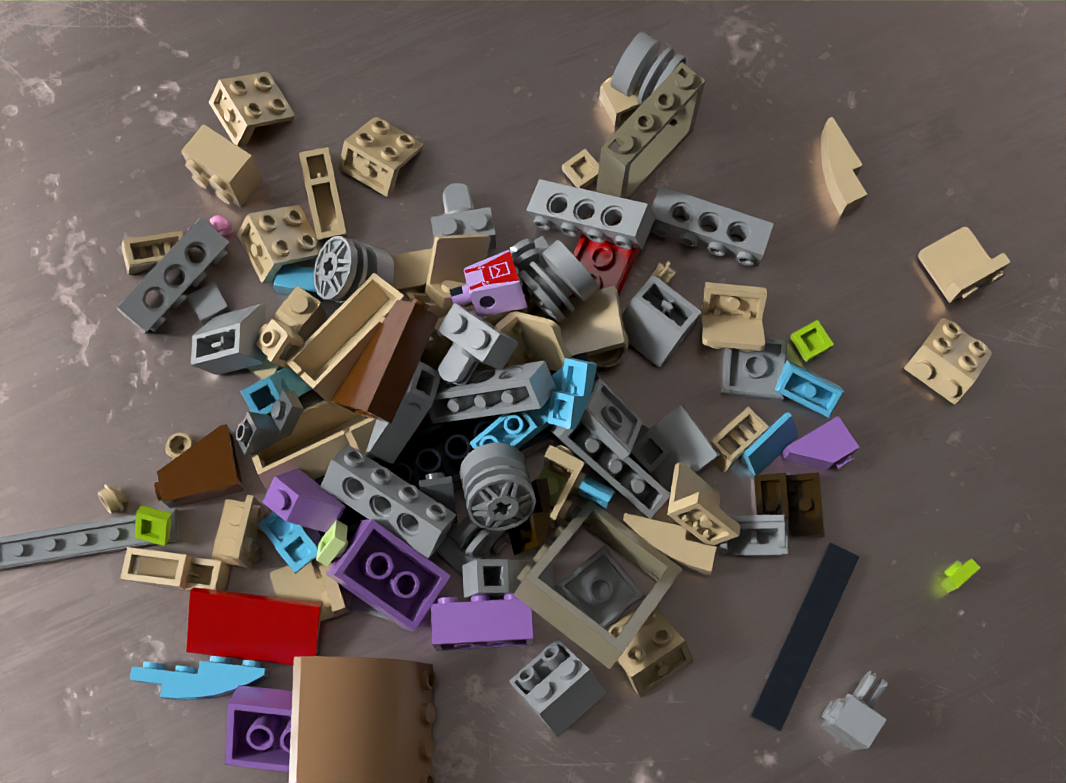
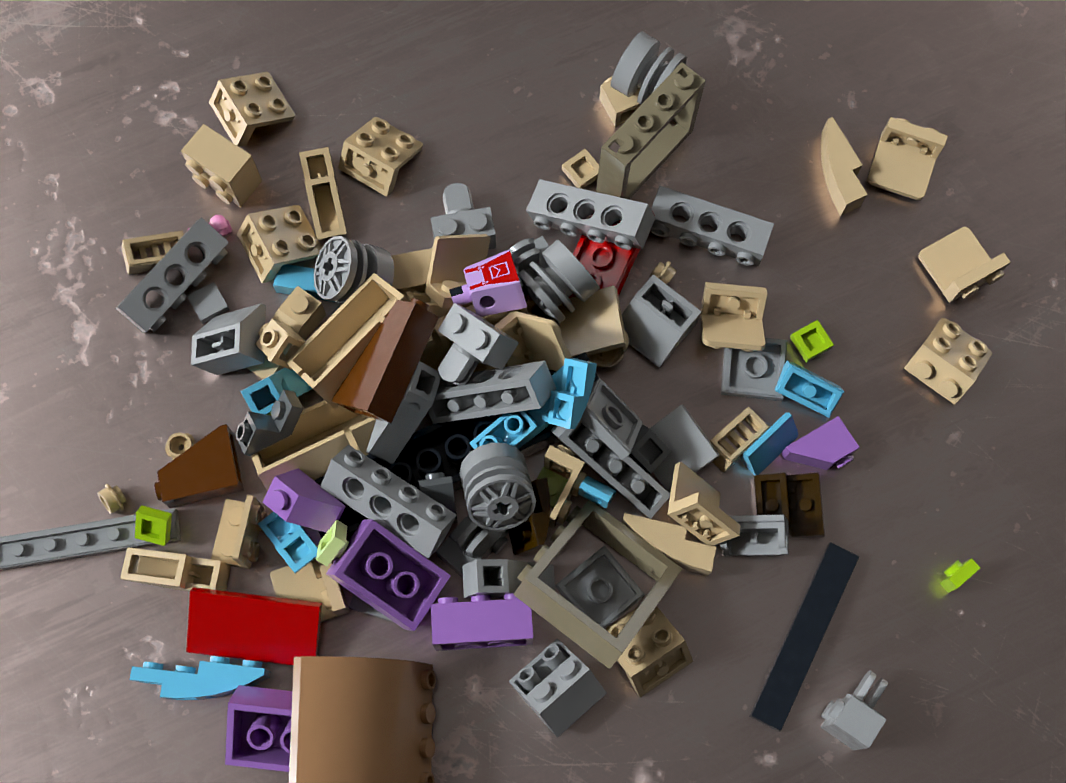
(905, 158): none -> tan bracket

